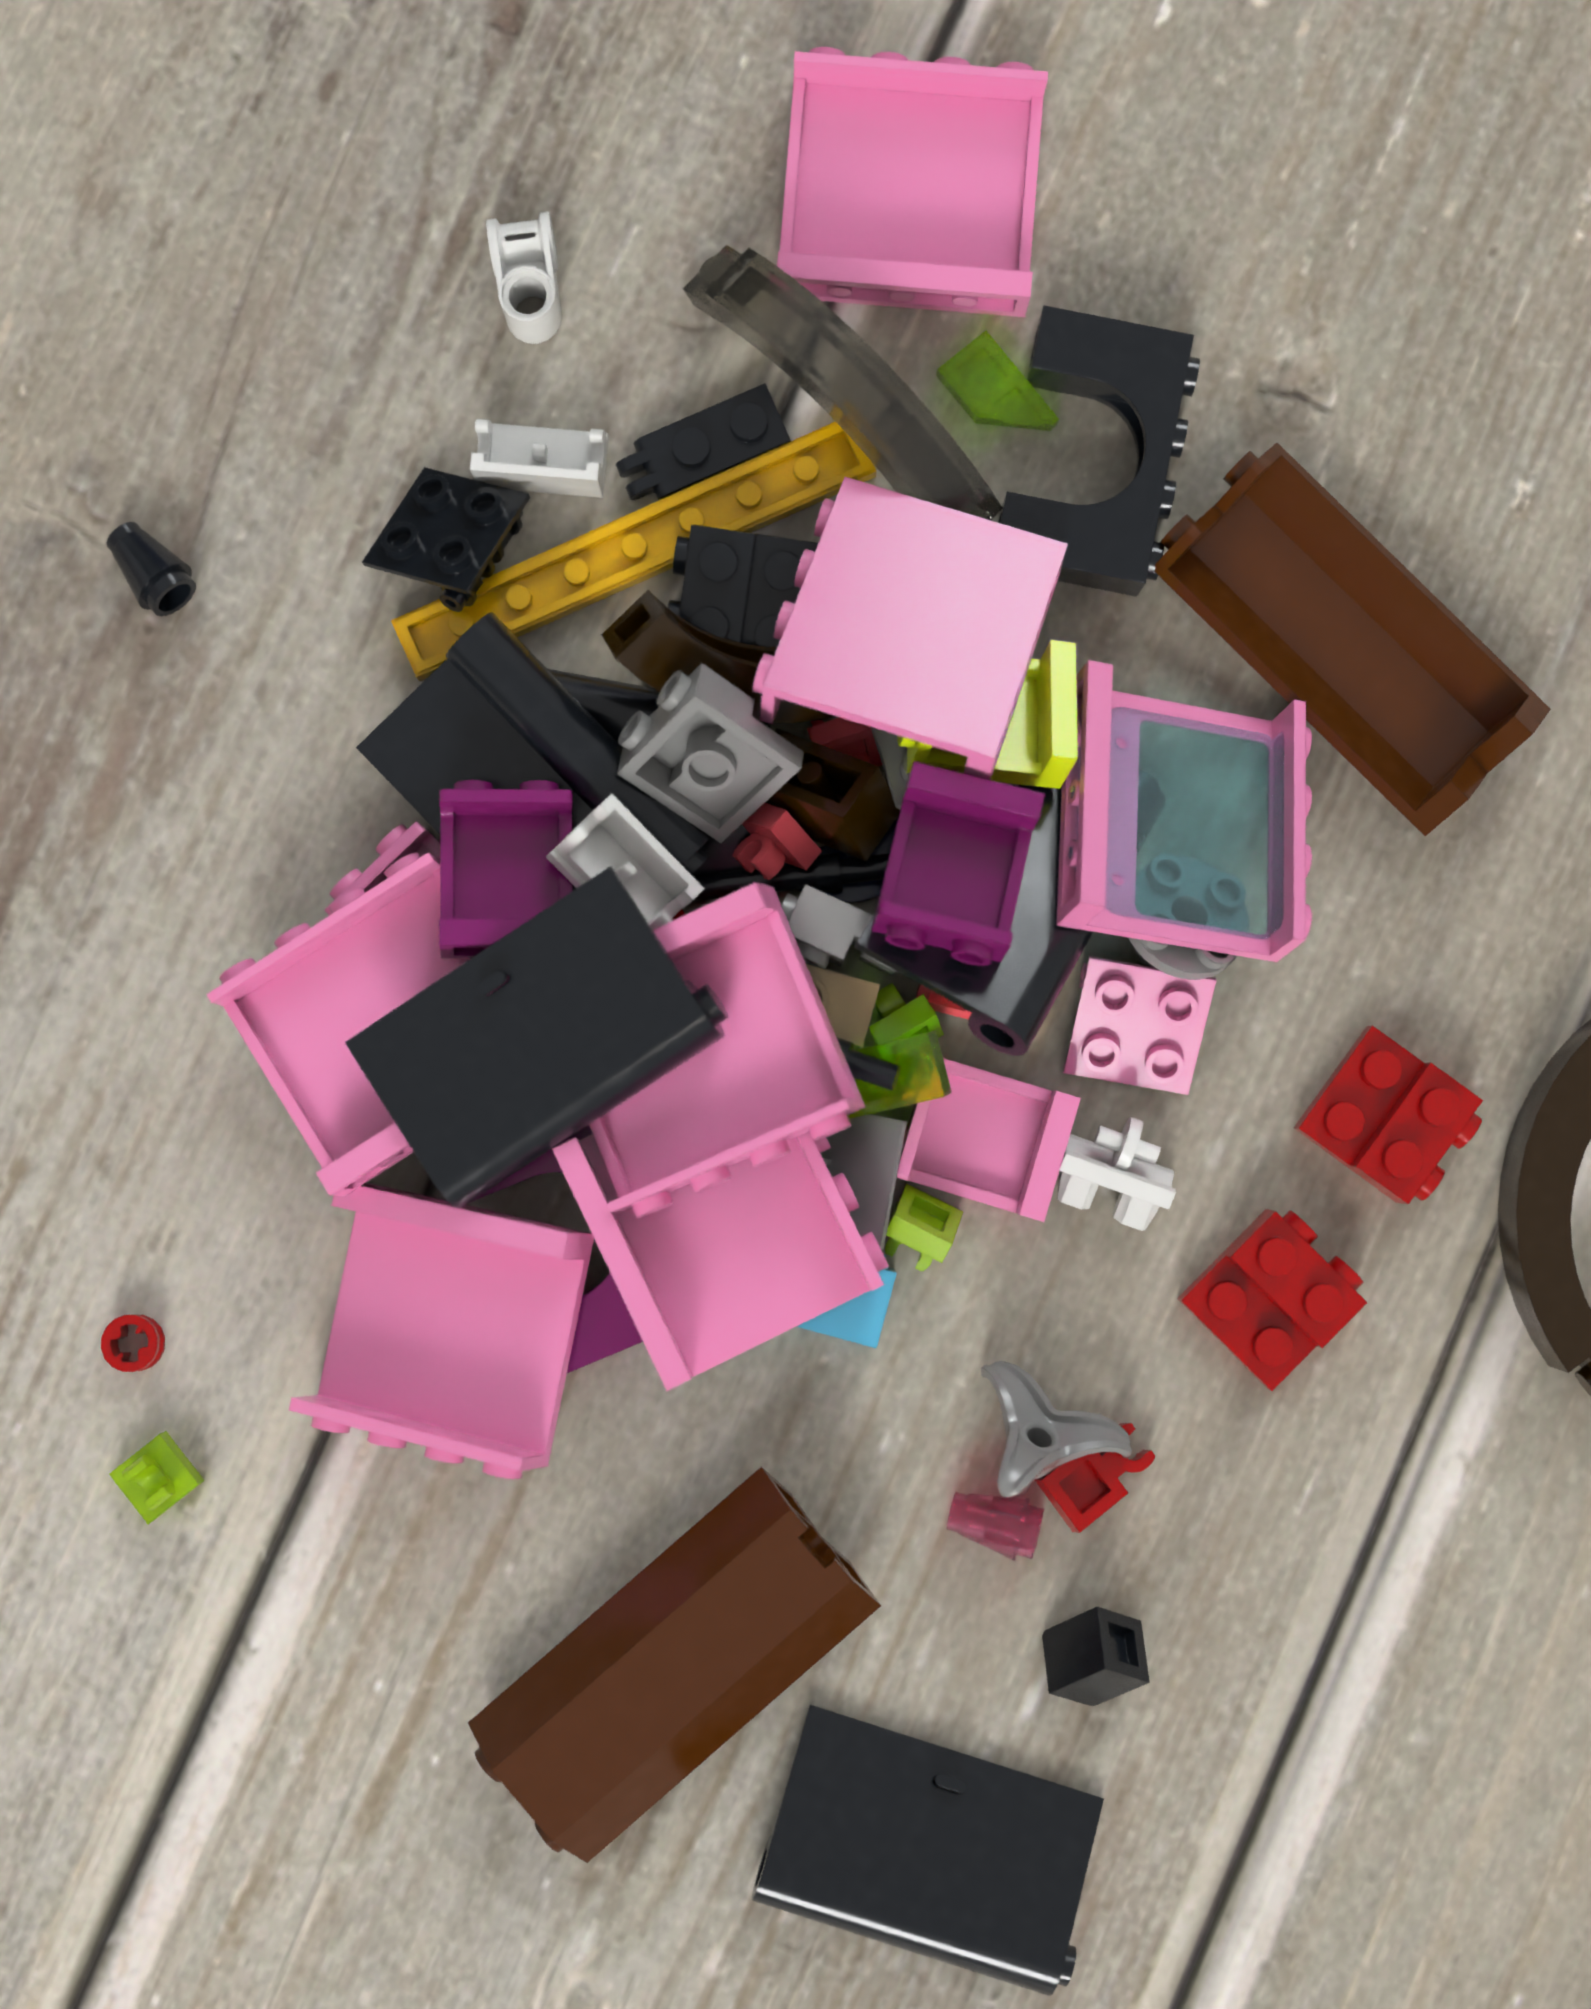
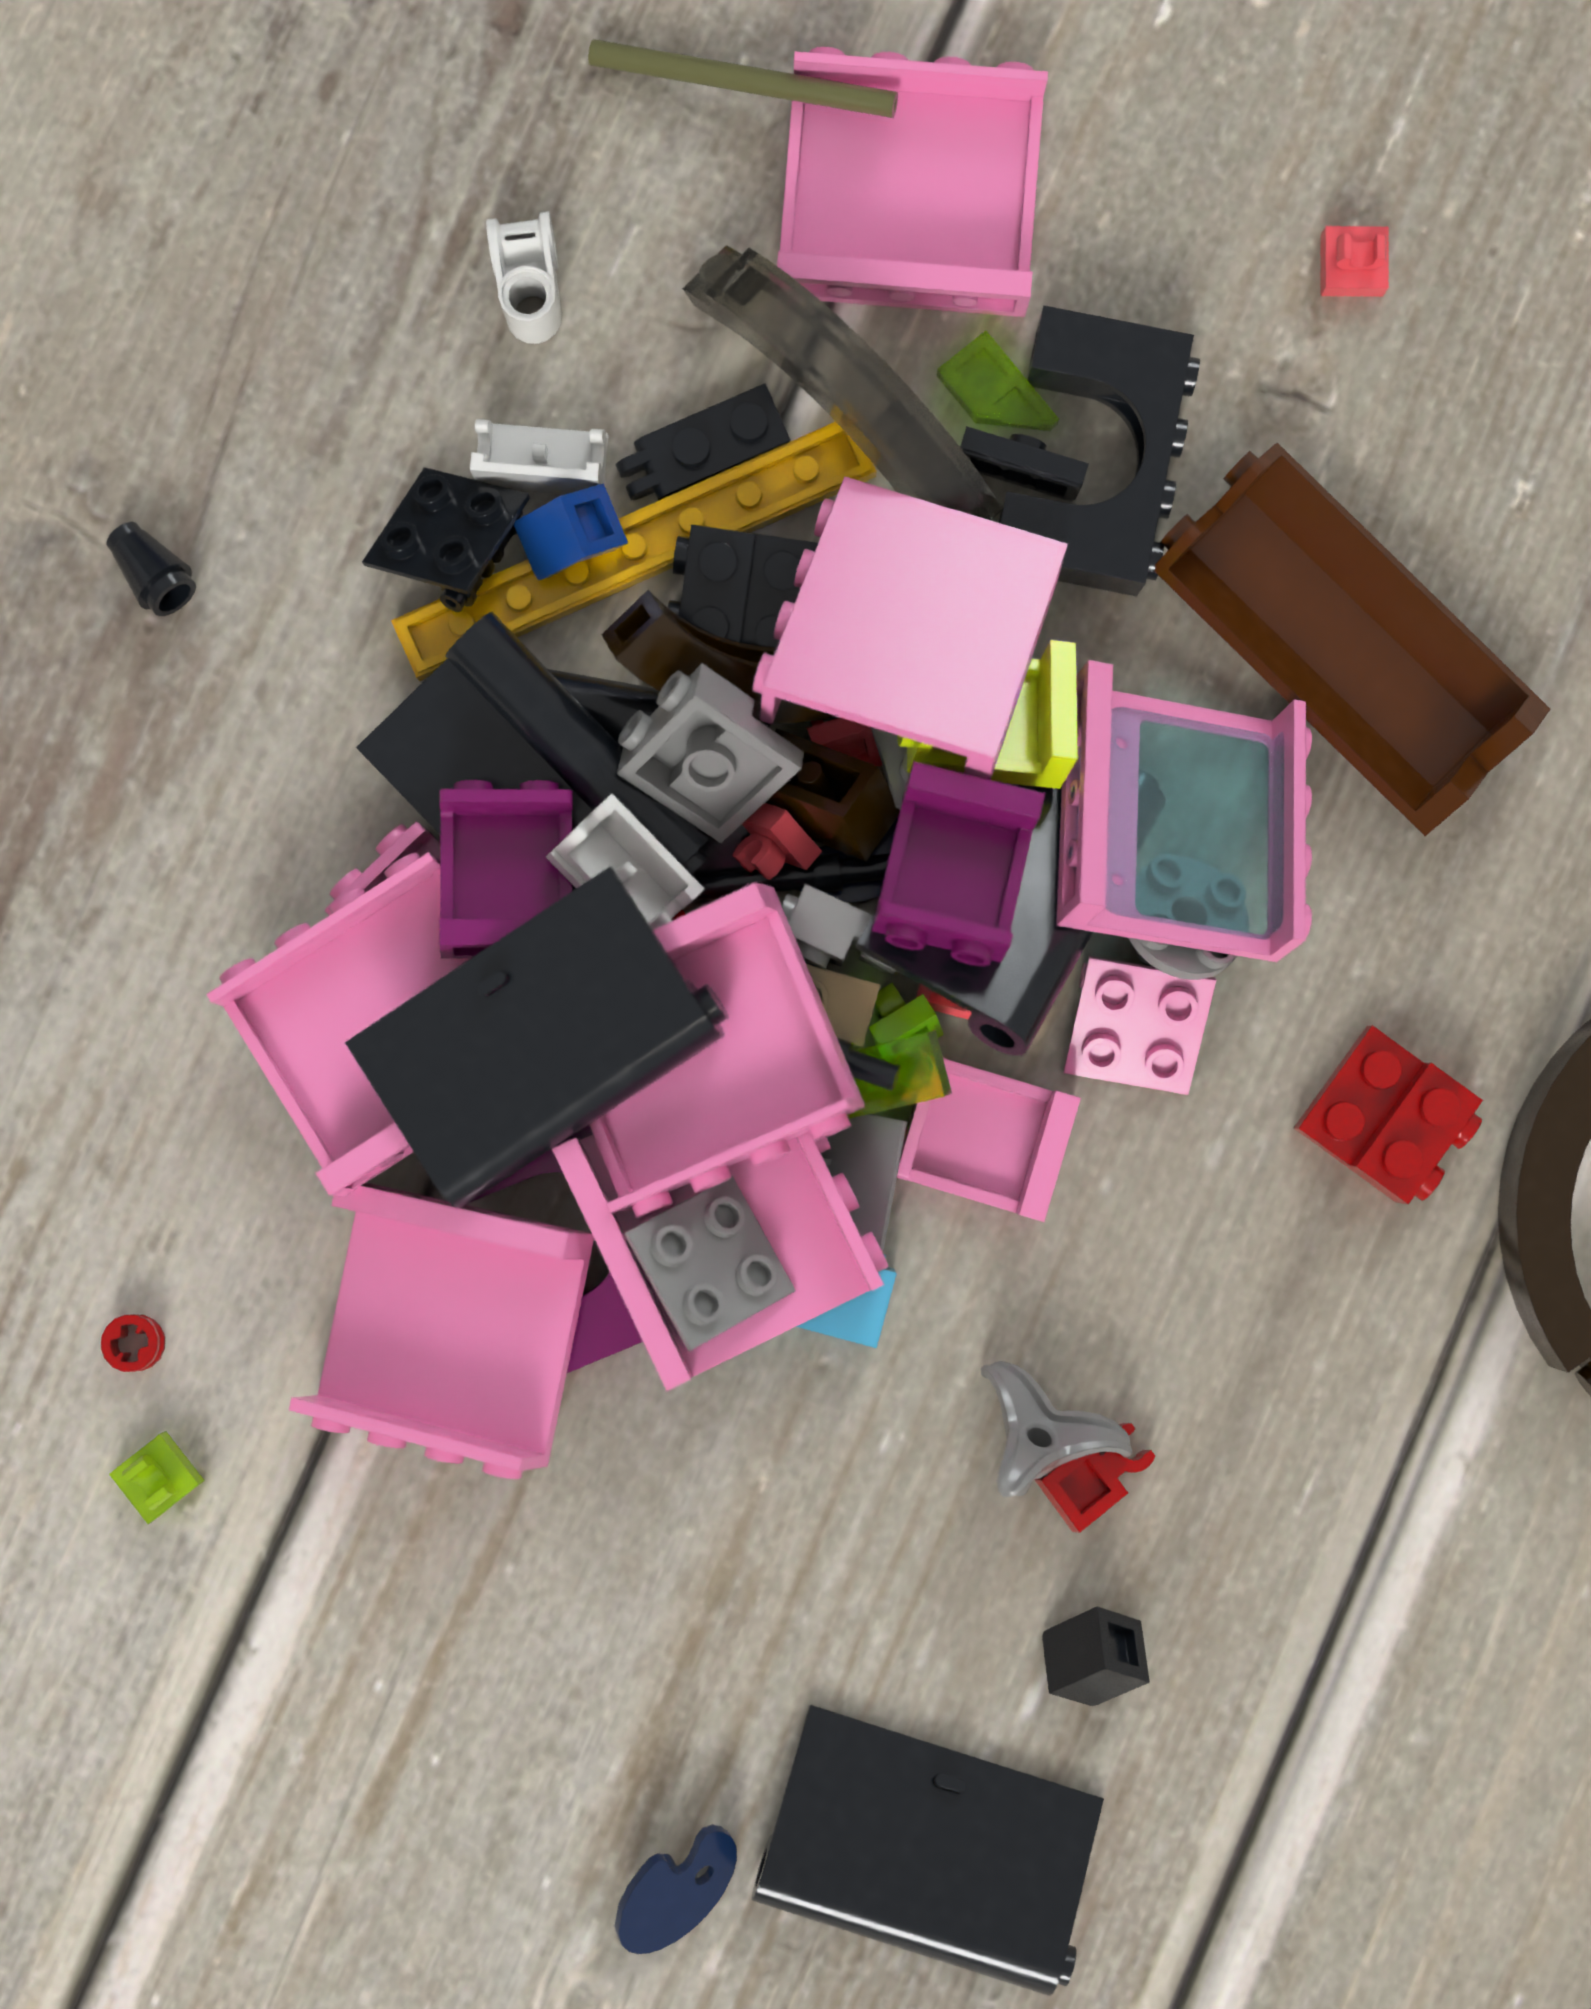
(570, 531): none -> blue panel
(668, 1899): none -> dark blue piece
(670, 1667): reddish brown panel -> none
(709, 1263): none -> light grey hinge
(743, 78): none -> olive piece
(922, 1225): lime tile -> none
(997, 1522): clear pink cone -> none
(1024, 463): none -> black plate
(1120, 1164): white hips -> none
(1274, 1296): red plate -> none
(1354, 261): none -> coral tile

